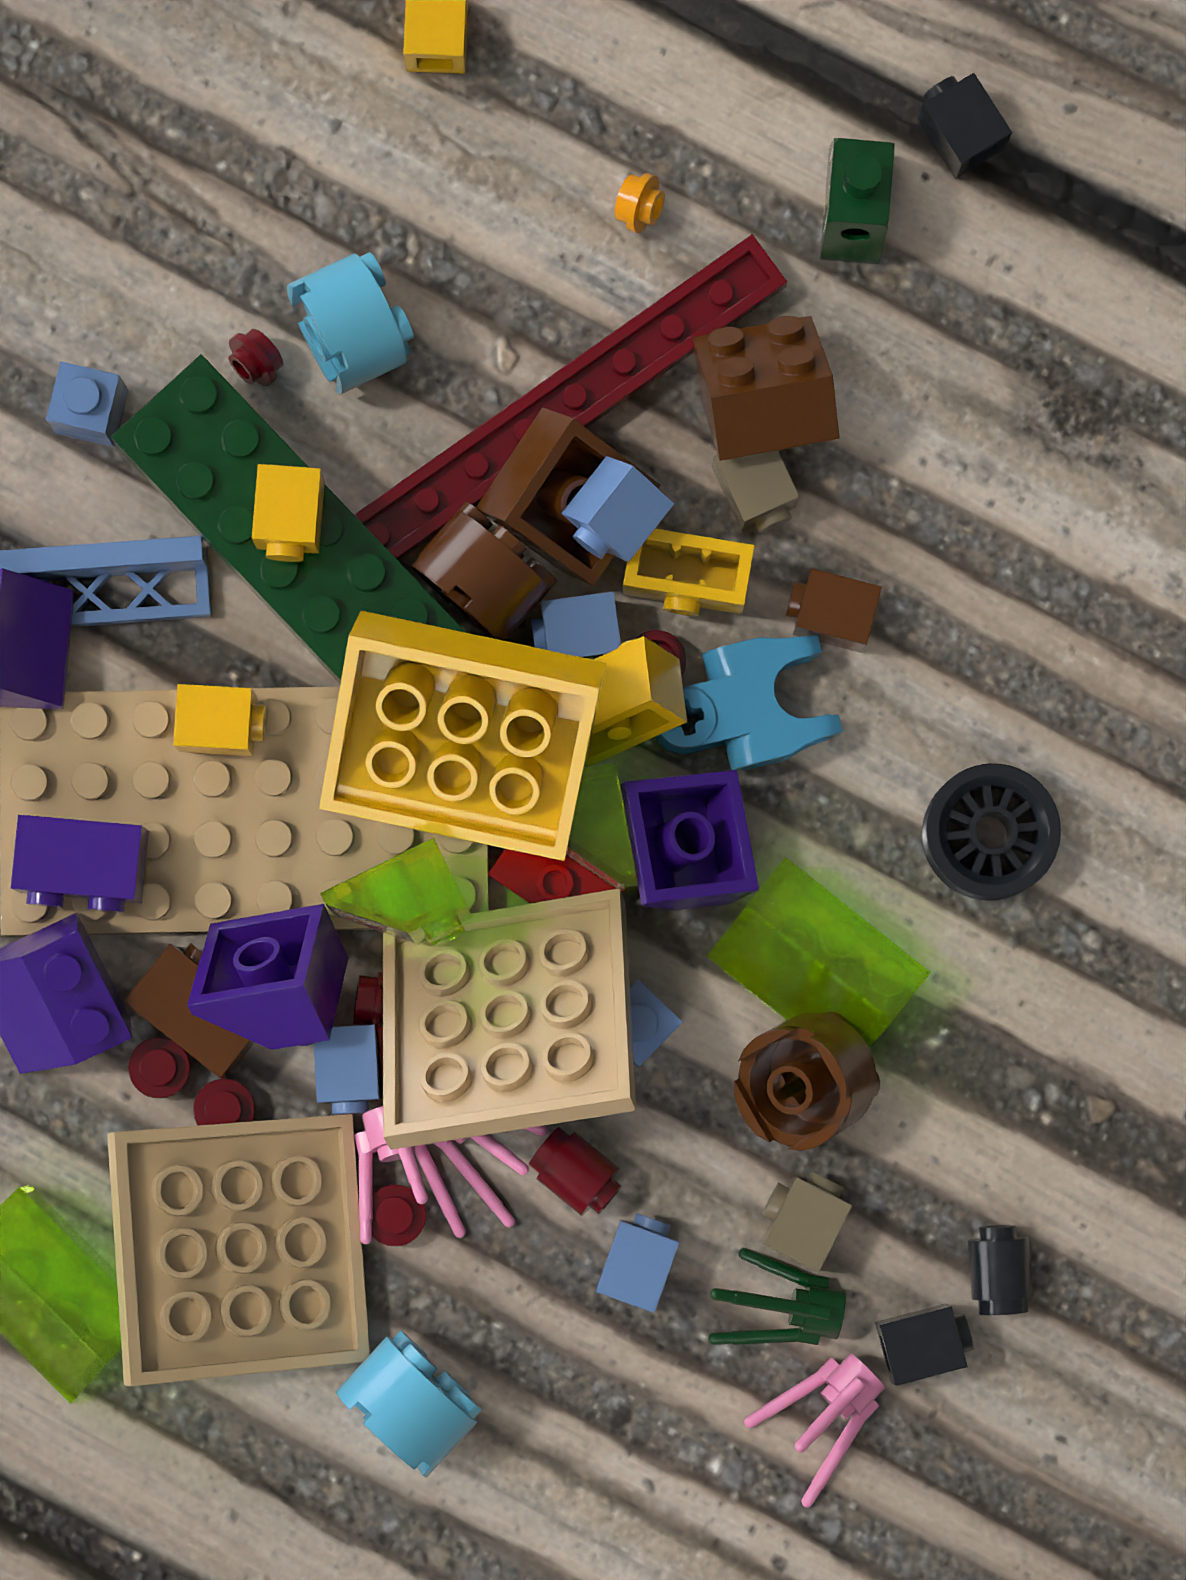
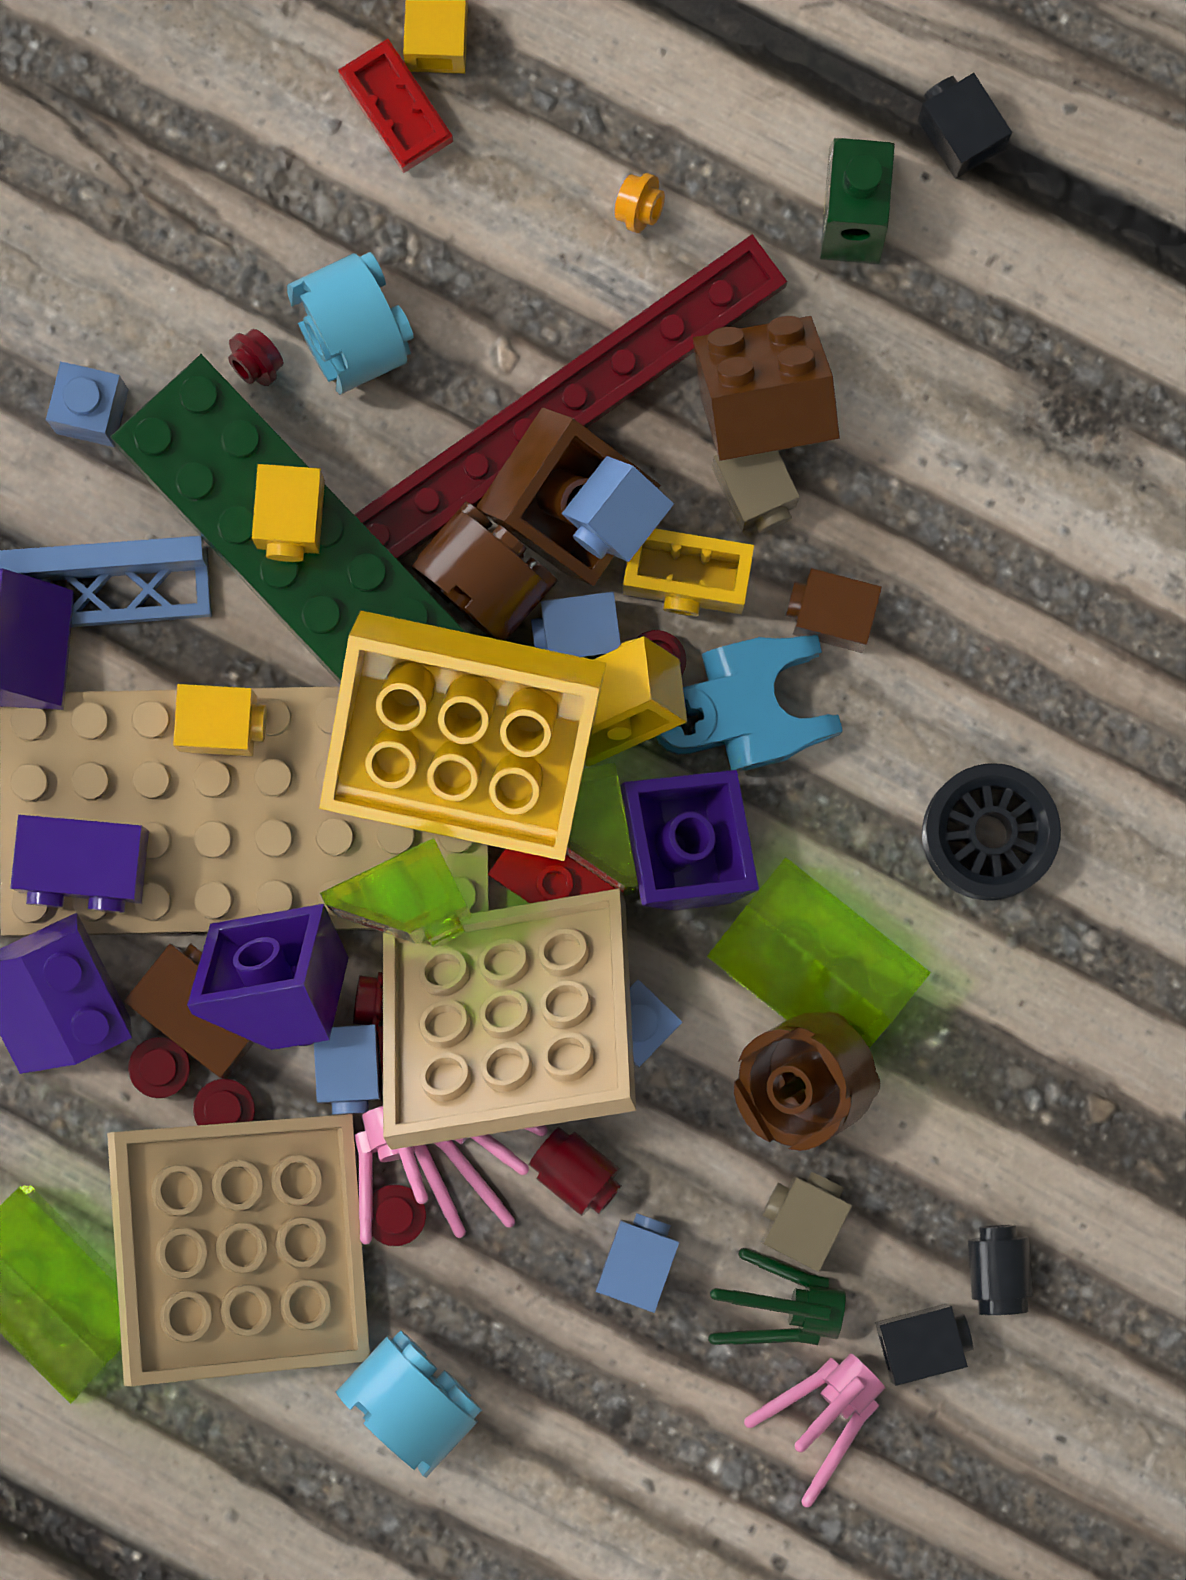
(395, 105): none -> red plate

